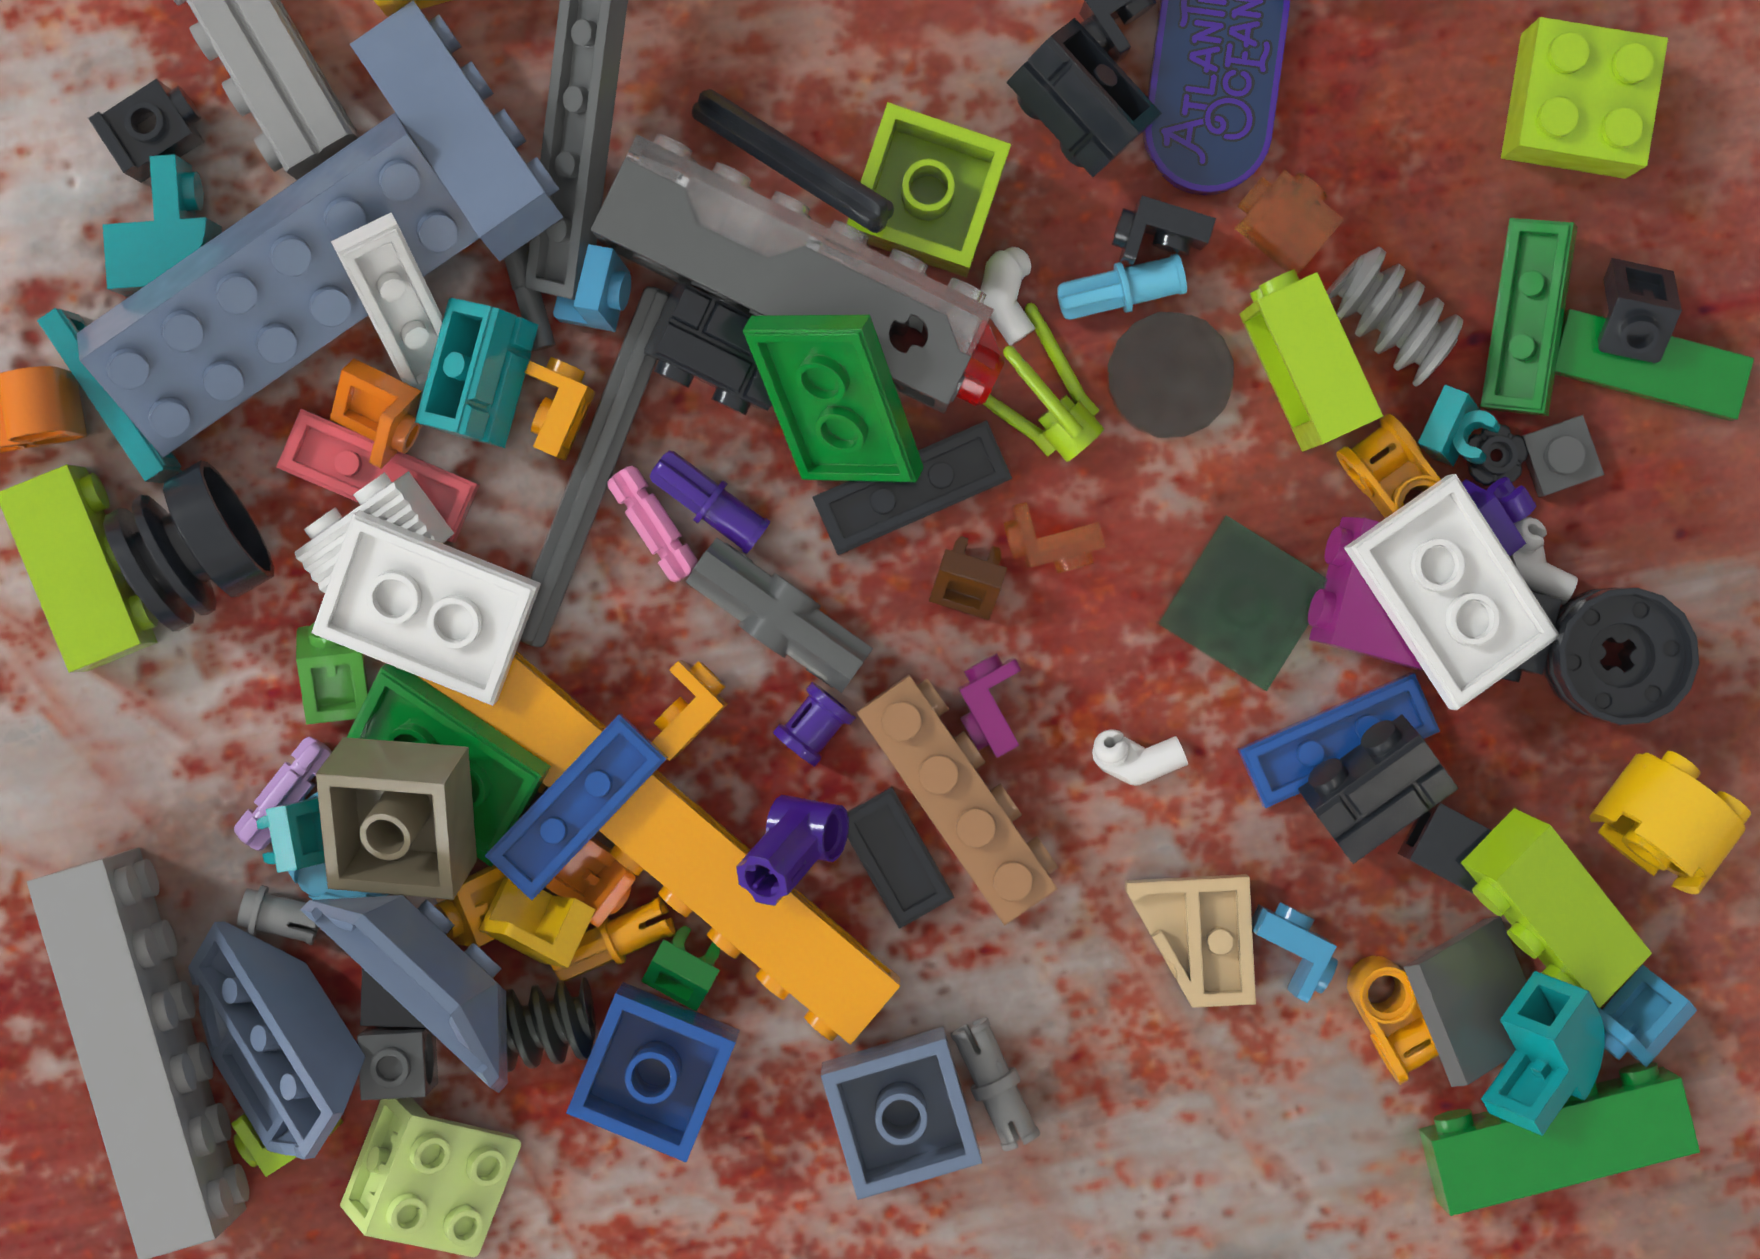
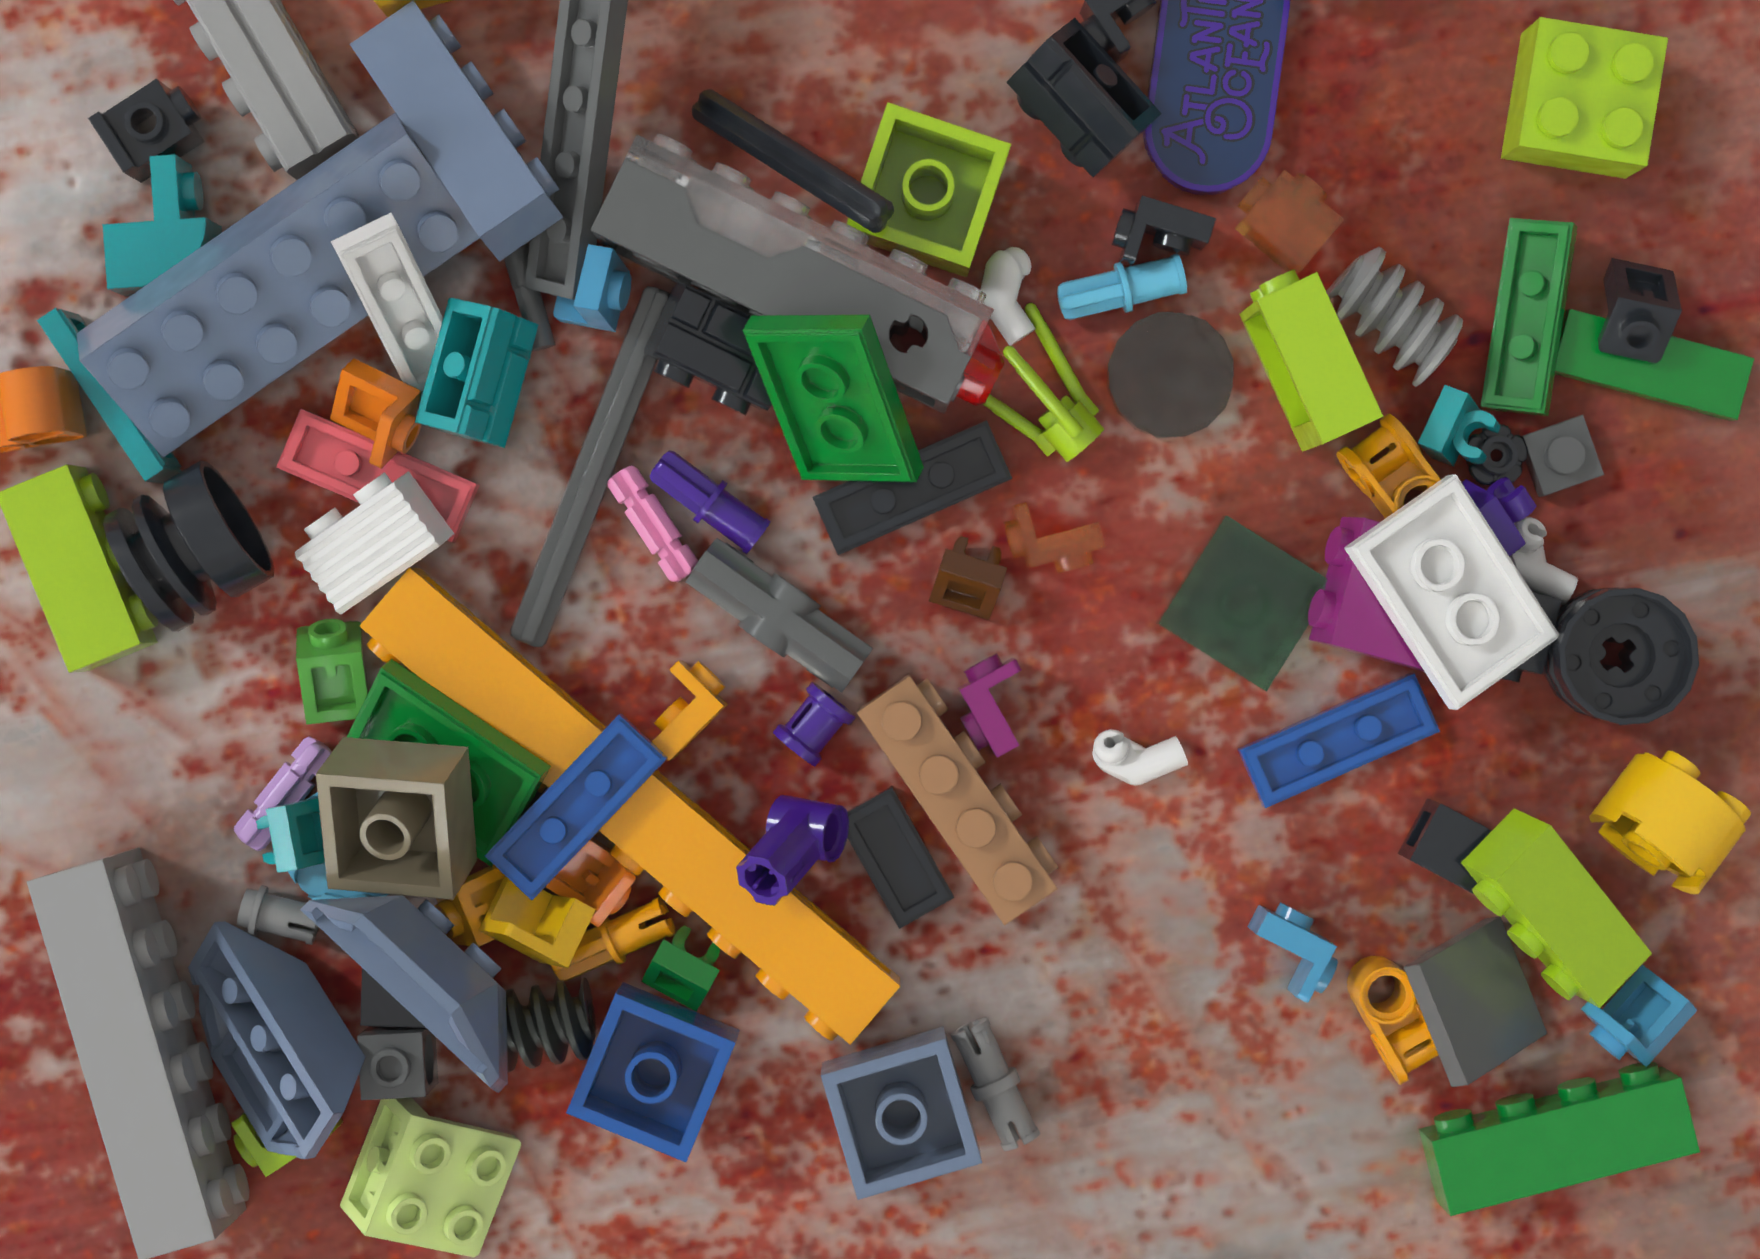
(425, 607): white tile -> none
(559, 419): light orange bracket -> none
(1202, 934): tan wing -> none
(1377, 787): black brick -> none
(1556, 1053): teal brick -> none

